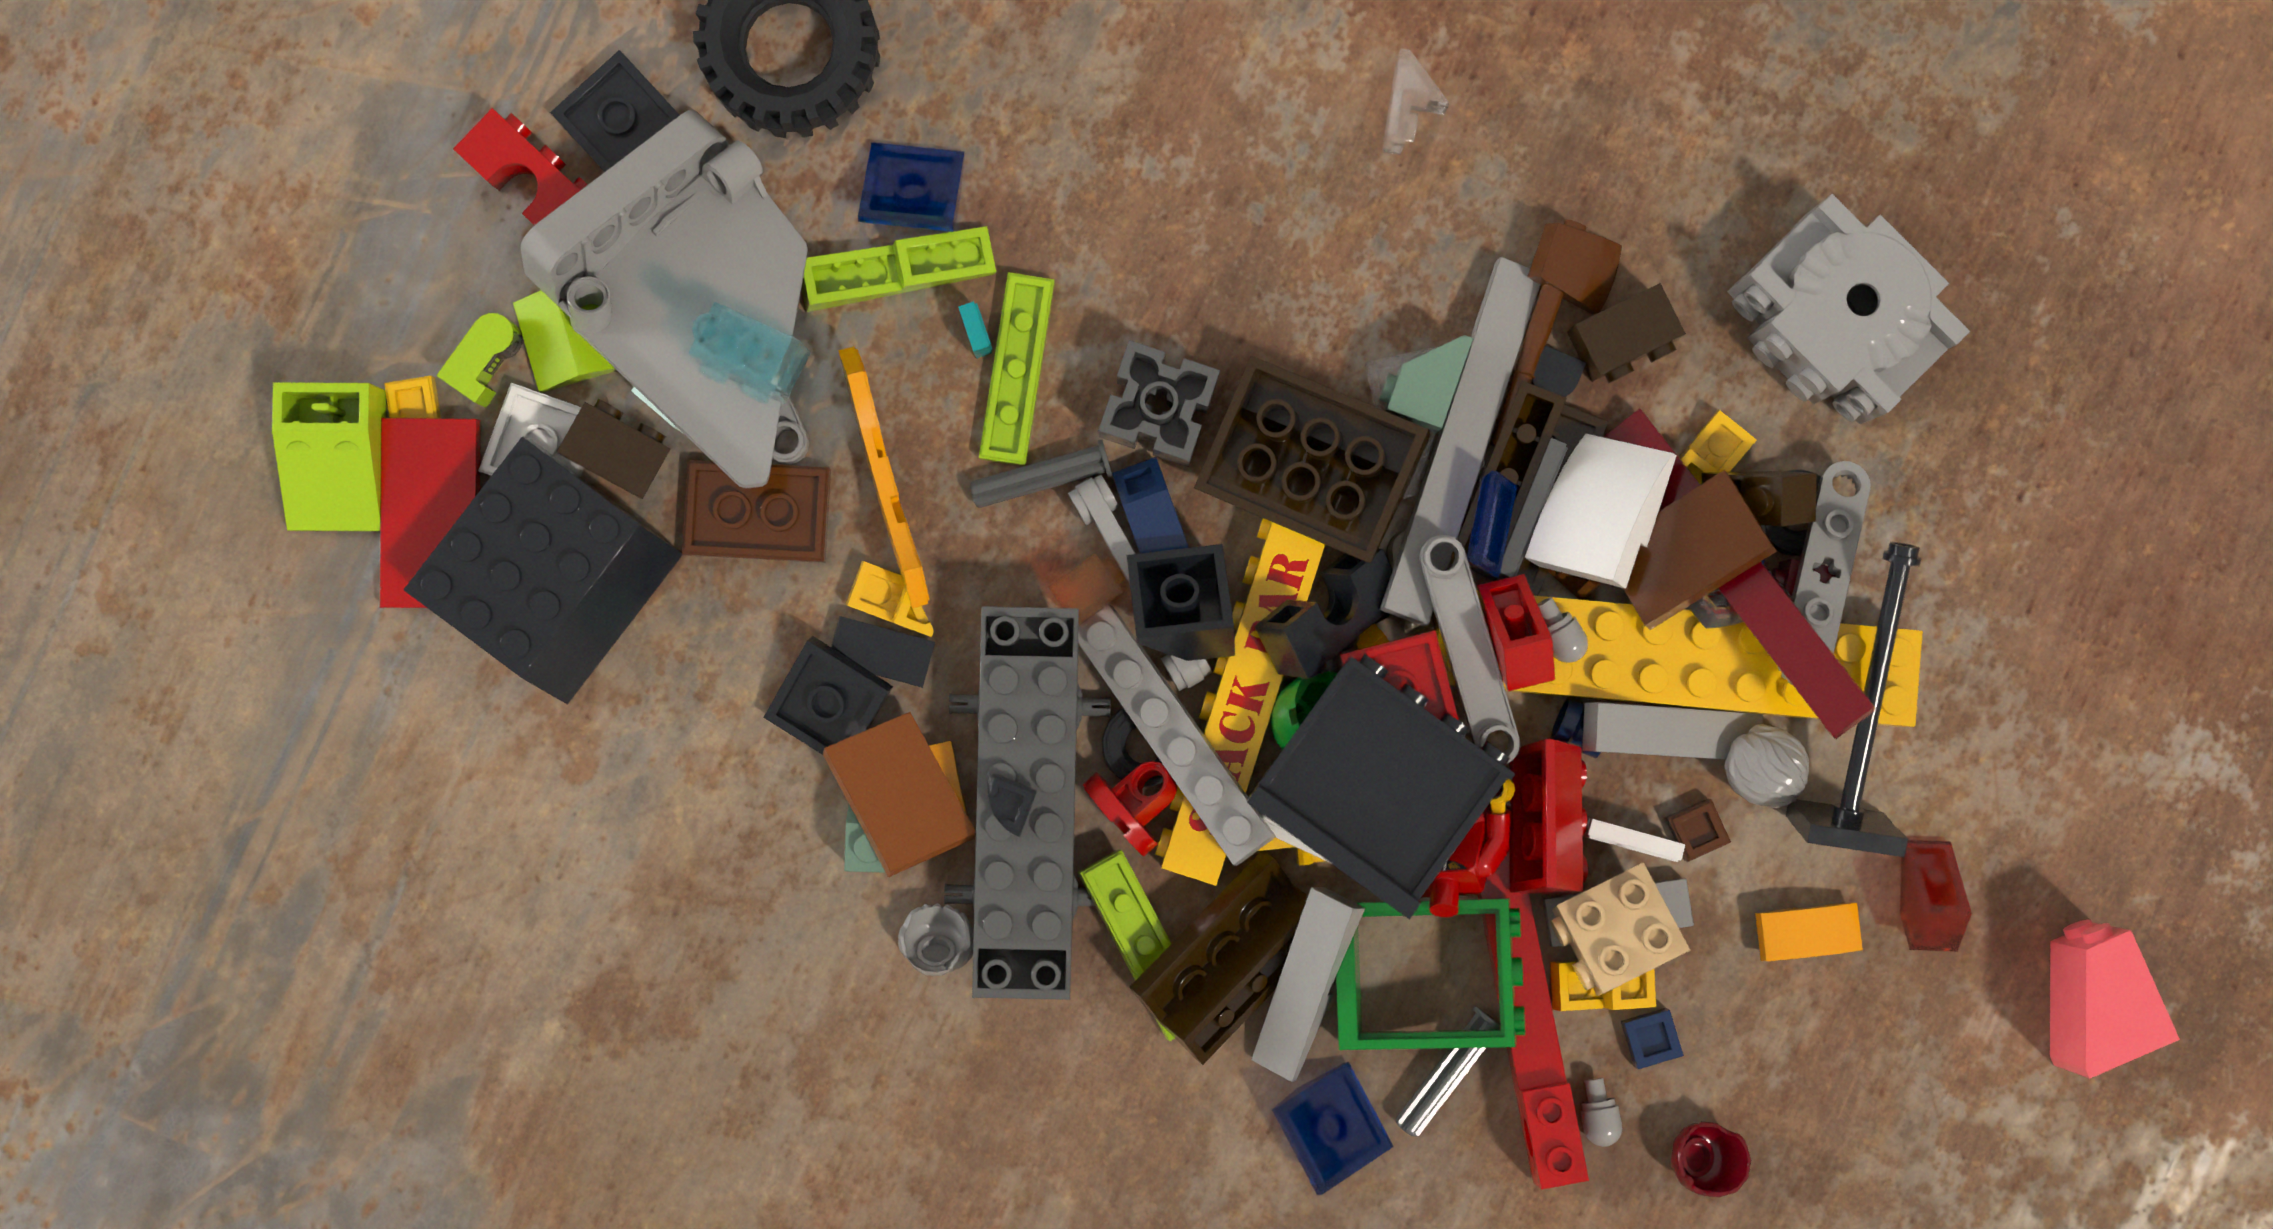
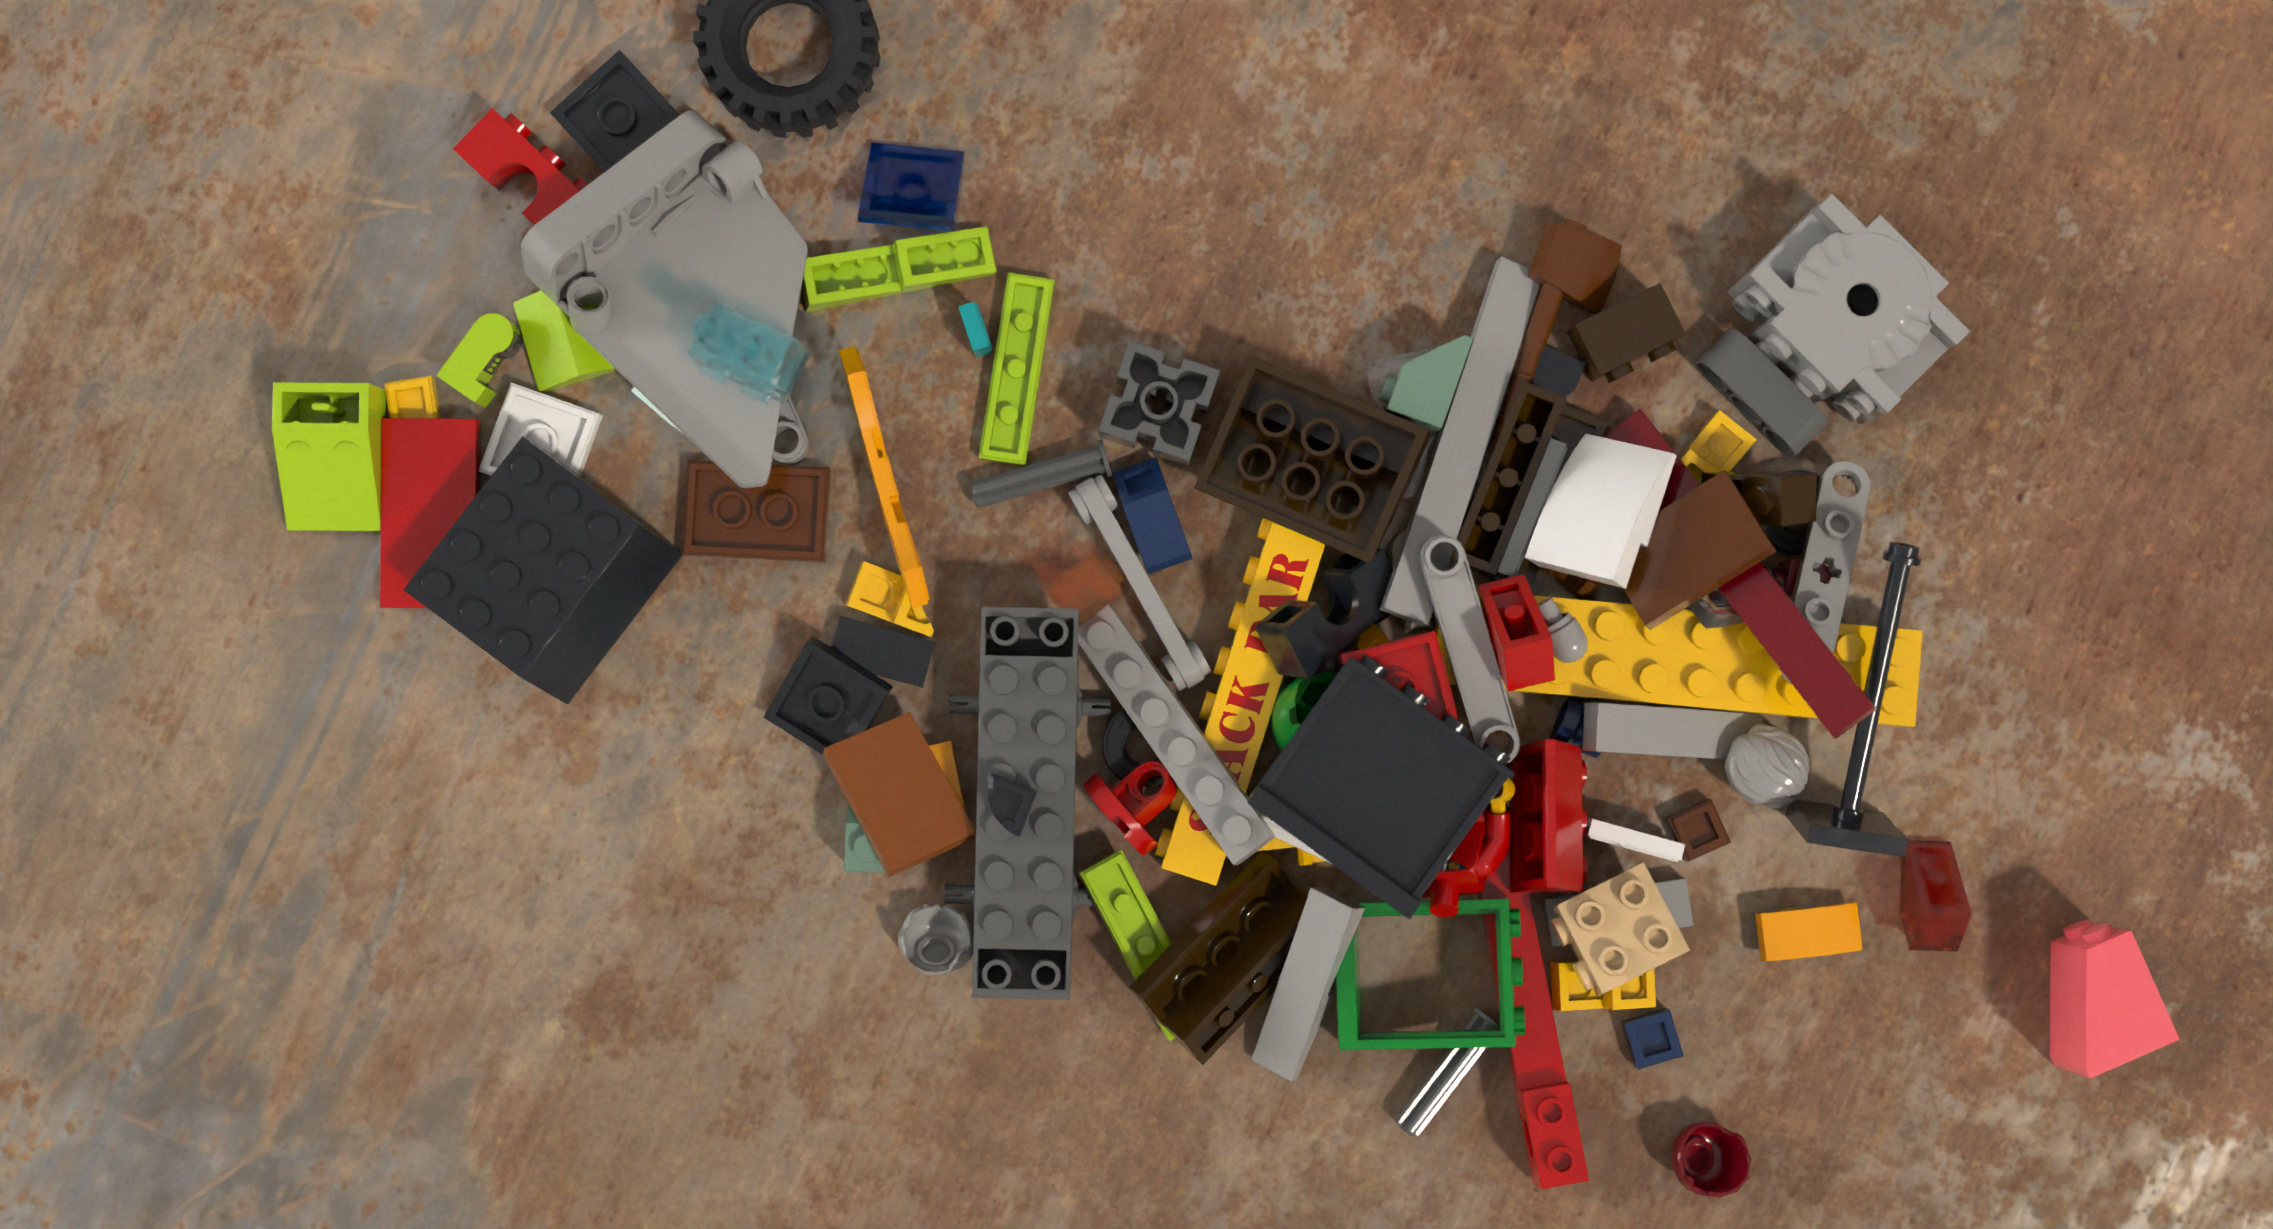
(614, 449): dark brown brick -> none
(1182, 602): black slope -> none
(1332, 1127): clear blue slope -> none
(1410, 90): clear slope -> none
(1492, 523): clear blue tile -> none
(1600, 1115): light grey cylinder -> none
(1762, 392): none -> dark grey beam

